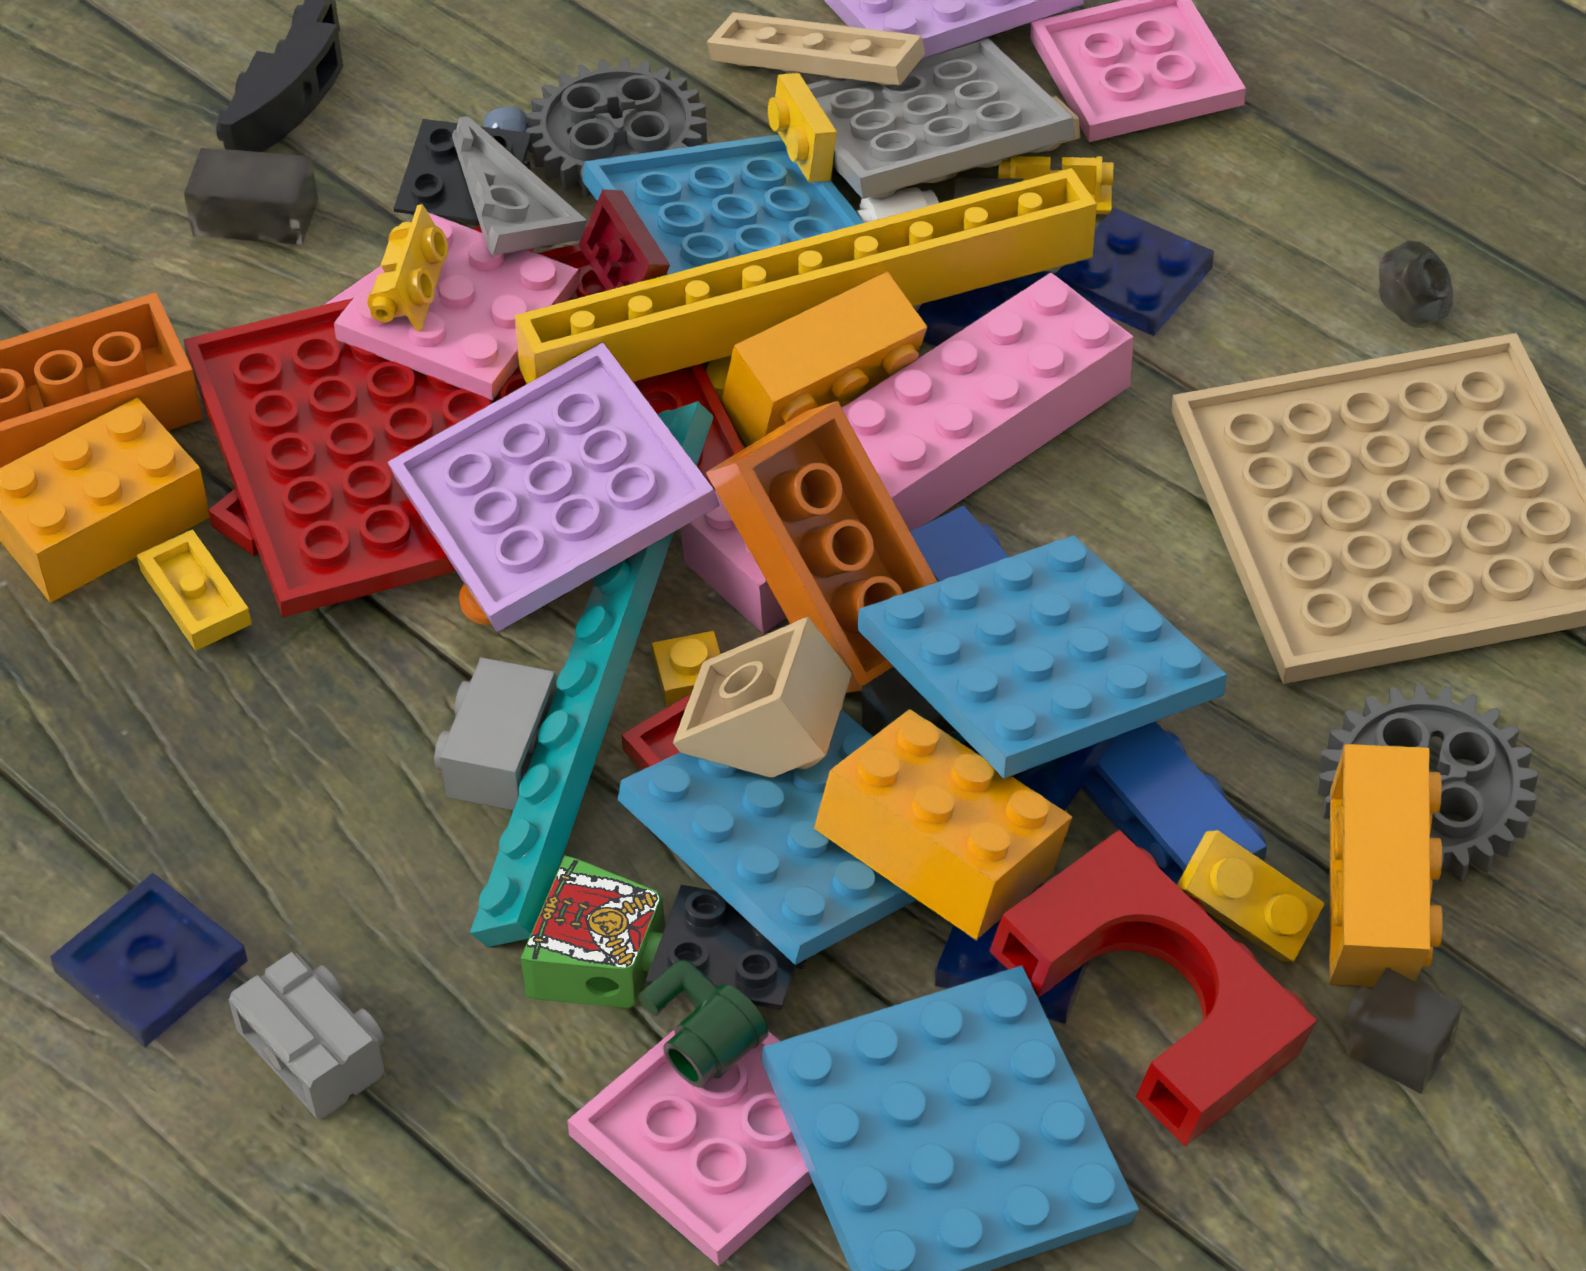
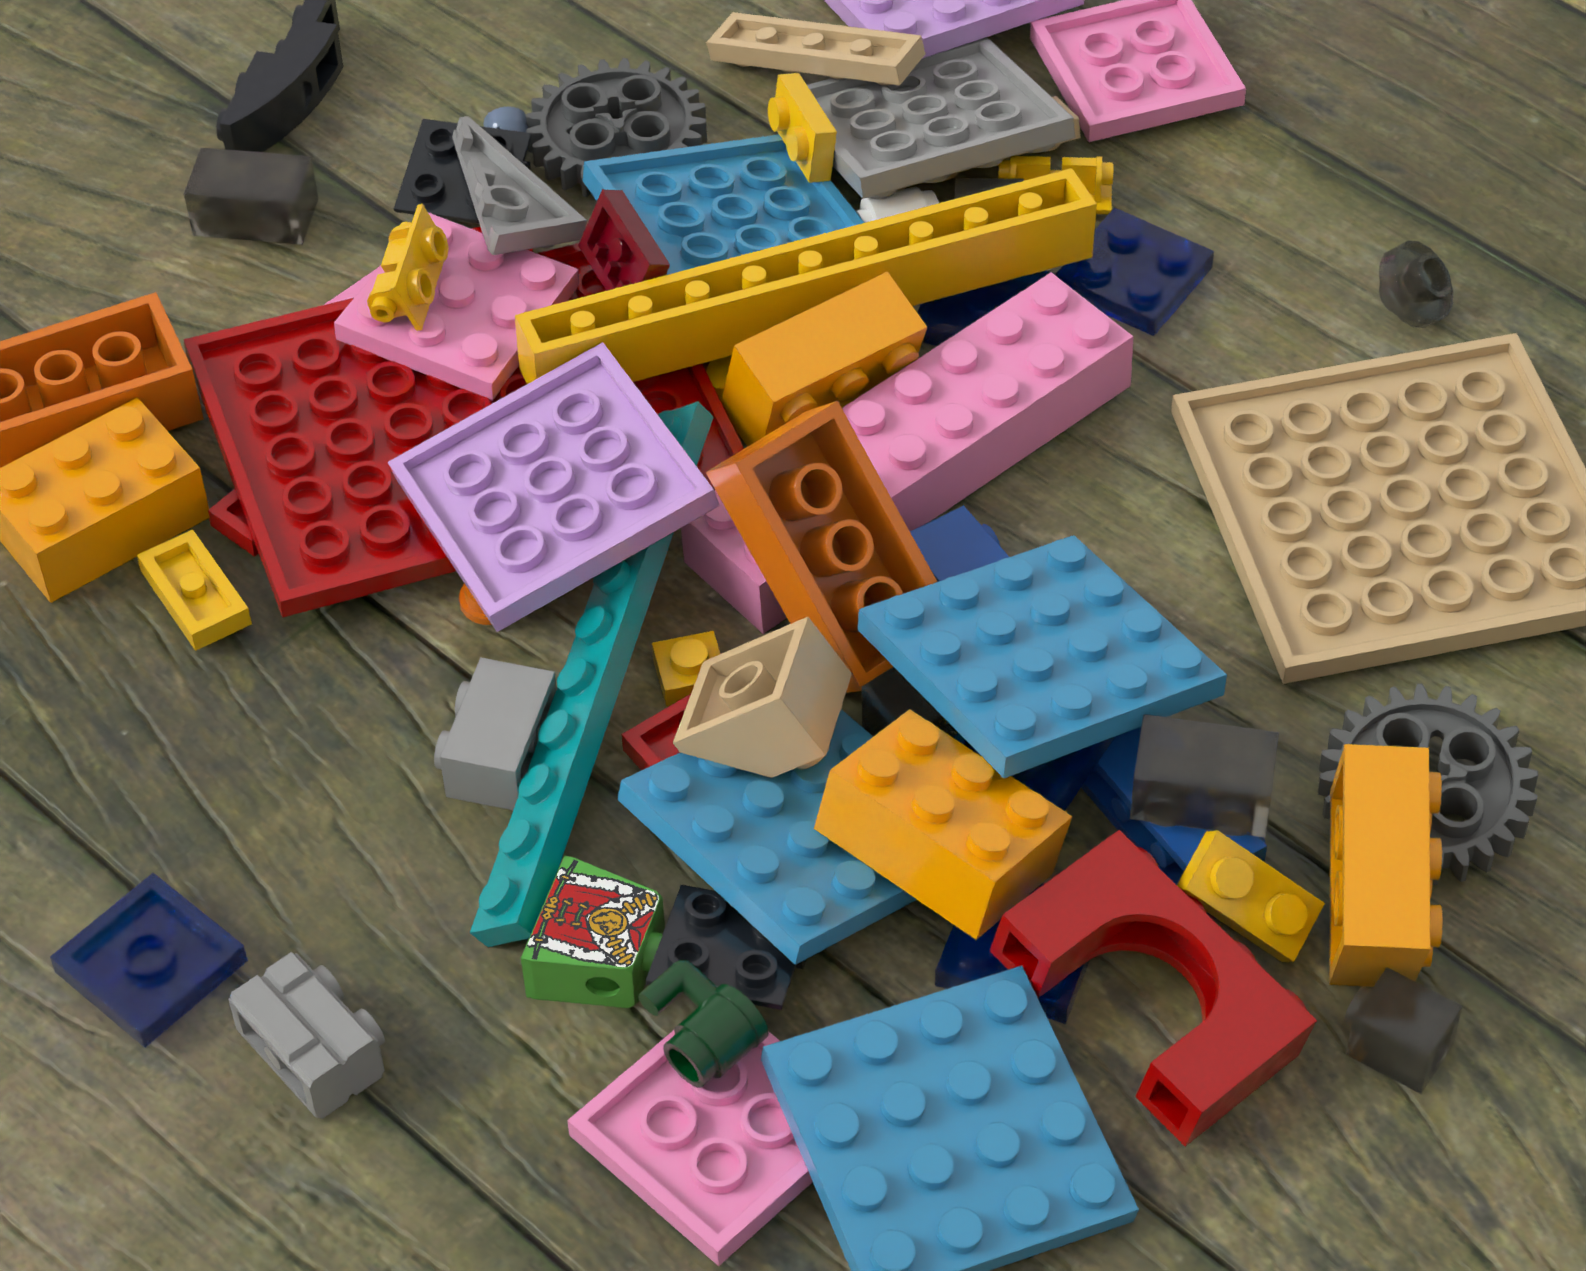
(1204, 776): none -> clear smoke brick

